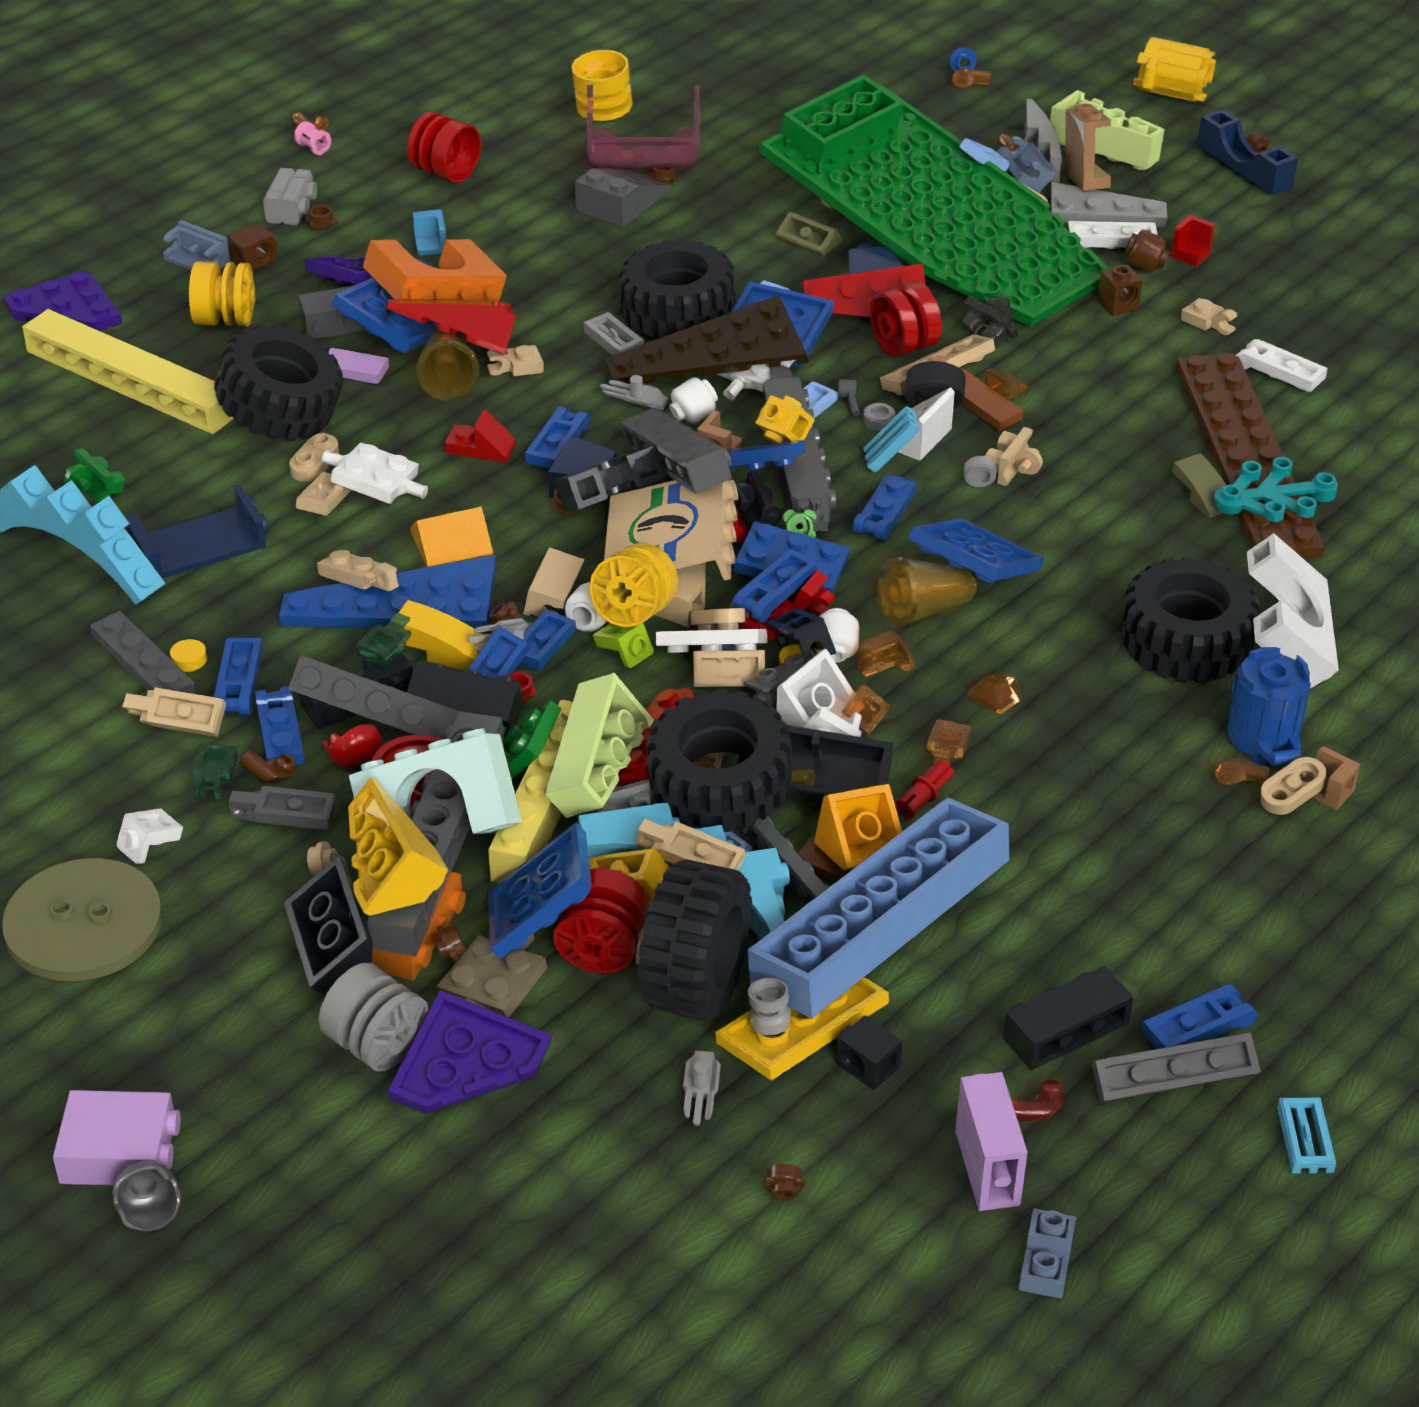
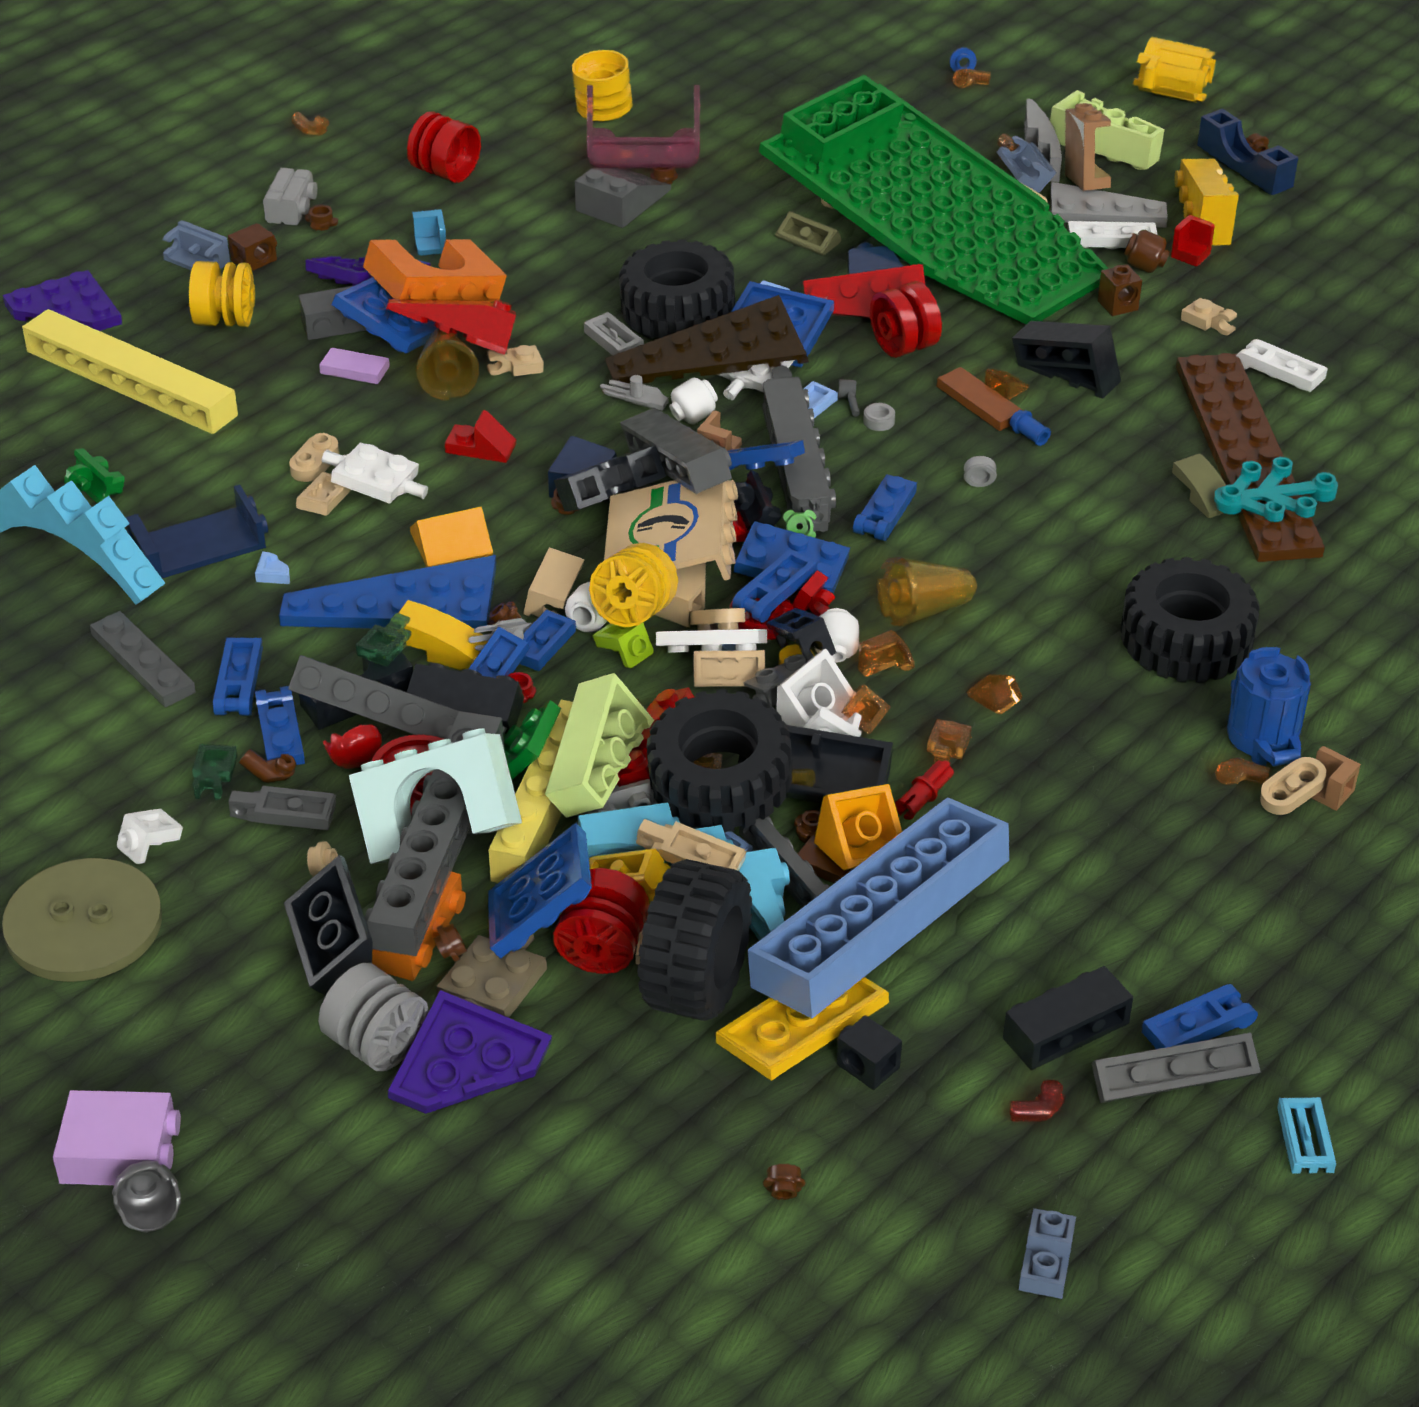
(178, 711): tan hinge -> none
(189, 655): yellow tile -> none
(272, 570): none -> light blue tile
(278, 382): black tyre -> none
(311, 141): bright pink bush -> none
(358, 571): tan hinge -> none
(392, 855): yellow wedge -> none
(555, 435): blue plate -> none
(701, 1082): light grey piece -> none
(769, 1006): light grey wheel -> none
(784, 420): yellow brick -> none
(807, 824): none -> reddish brown plate
(891, 439): medium azure tile -> none
(931, 378): black tyre -> none
(934, 422): white slope -> none
(960, 353): tan plate -> none
(976, 549): blue plate -> none
(983, 154): light blue tile -> none
(990, 1141): lavender brick -> none
(993, 314): clear smoke hips -> none
(1014, 456): tan hips -> none
(1024, 423): none -> blue pin
(1070, 351): none -> black wedge
(1208, 196): none -> yellow wedge
(1303, 616): white arch -> none

